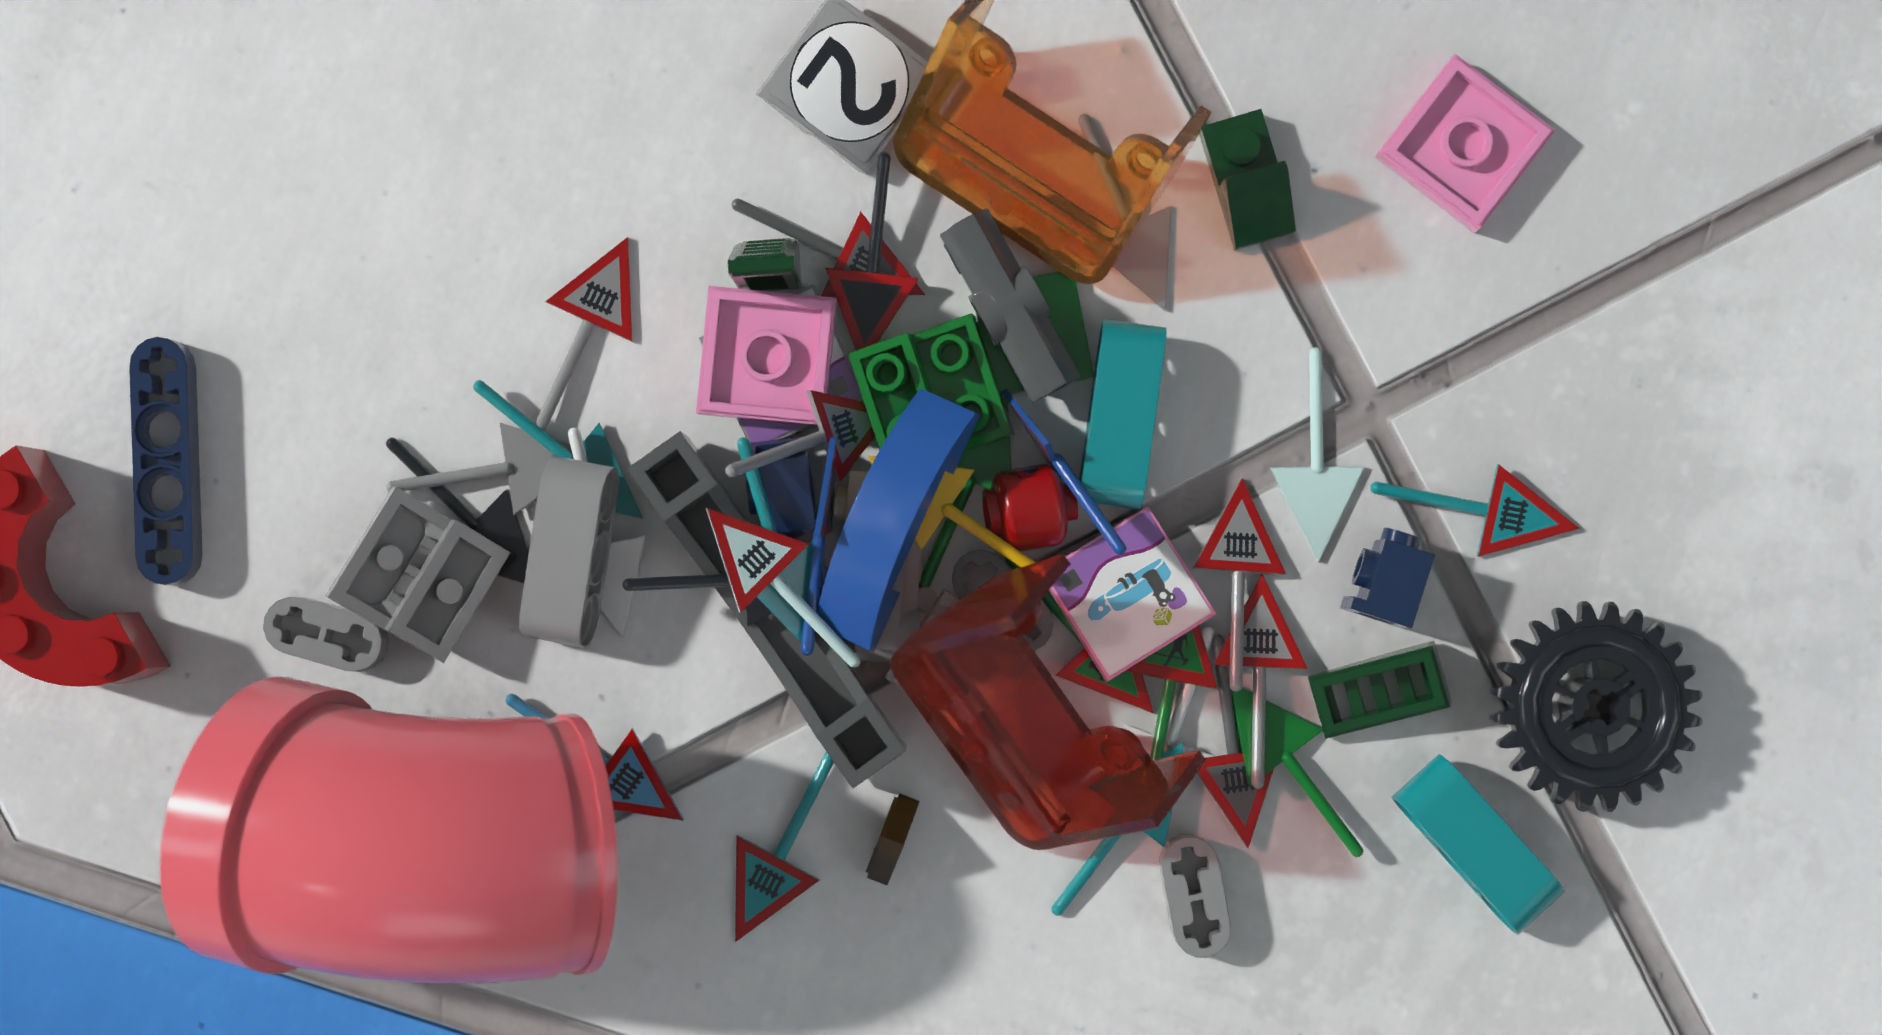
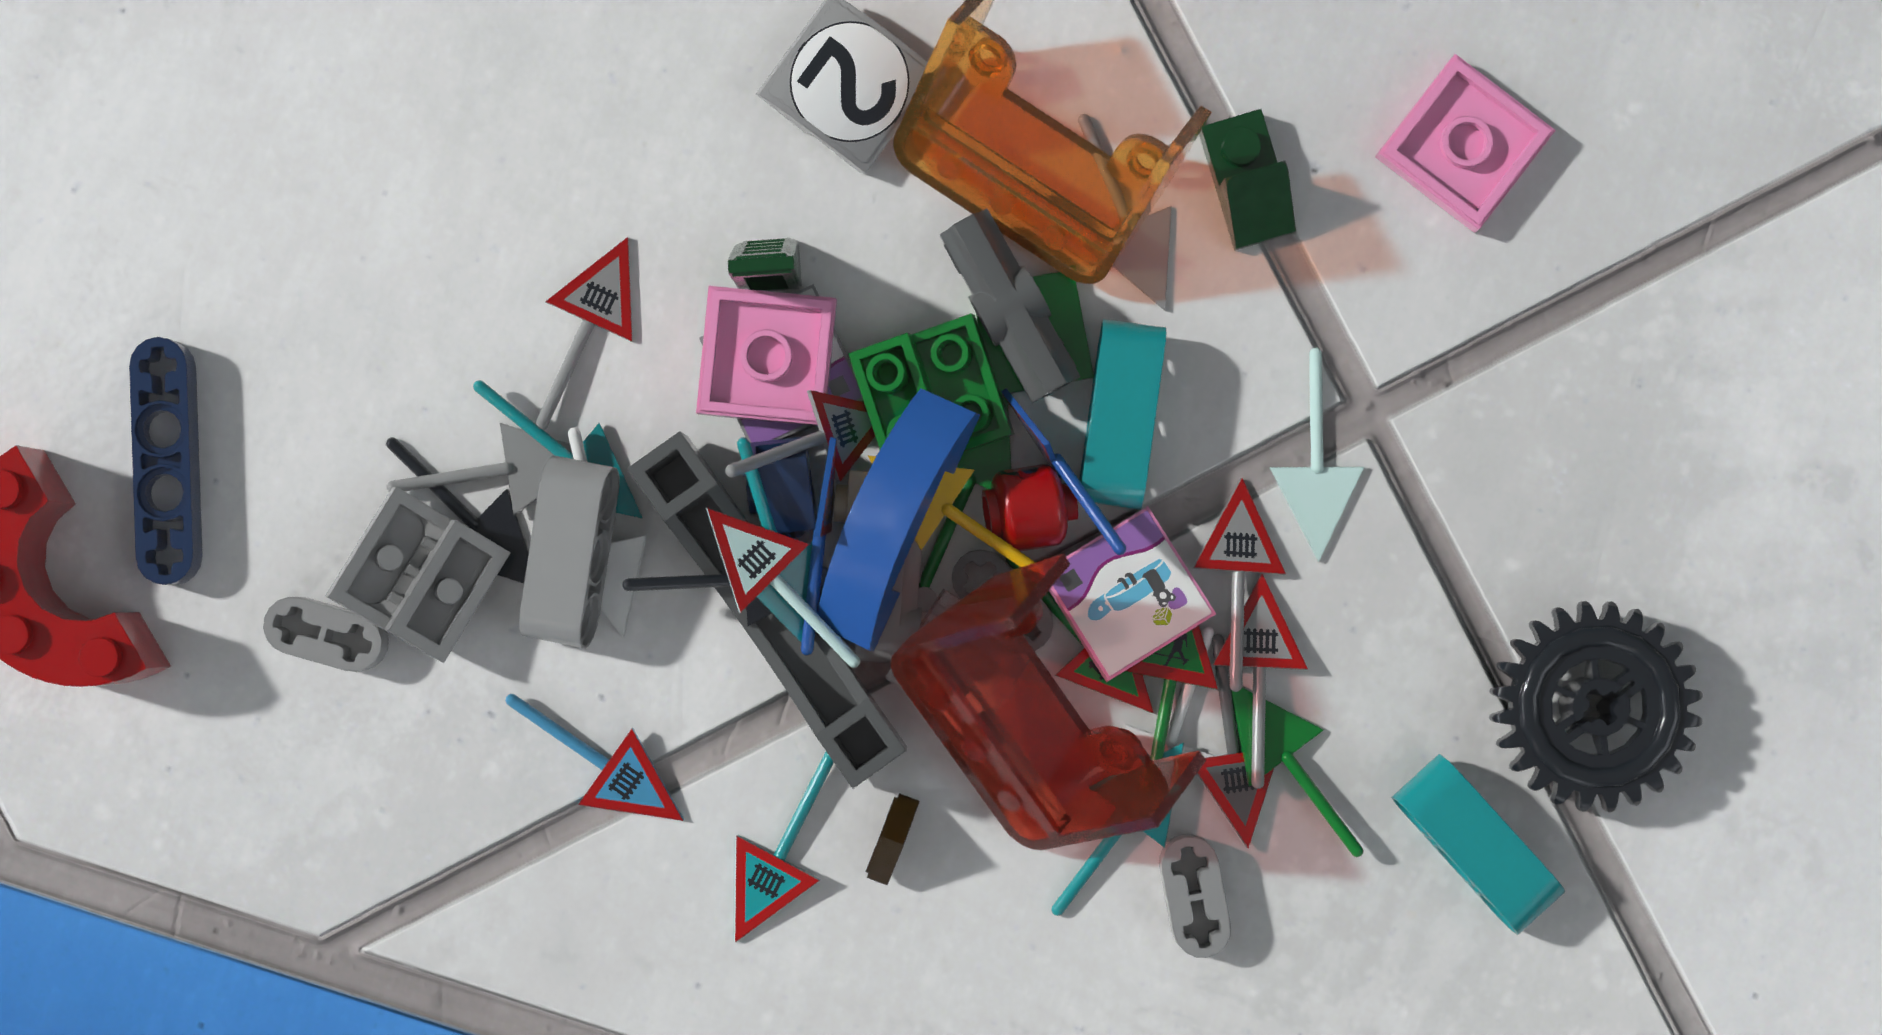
(390, 841): coral cylinder -> none
(850, 257): piece -> none
(871, 298): piece -> none
(1390, 579): dark blue brick -> none
(1433, 674): dark green slope -> none
(1511, 516): piece -> none

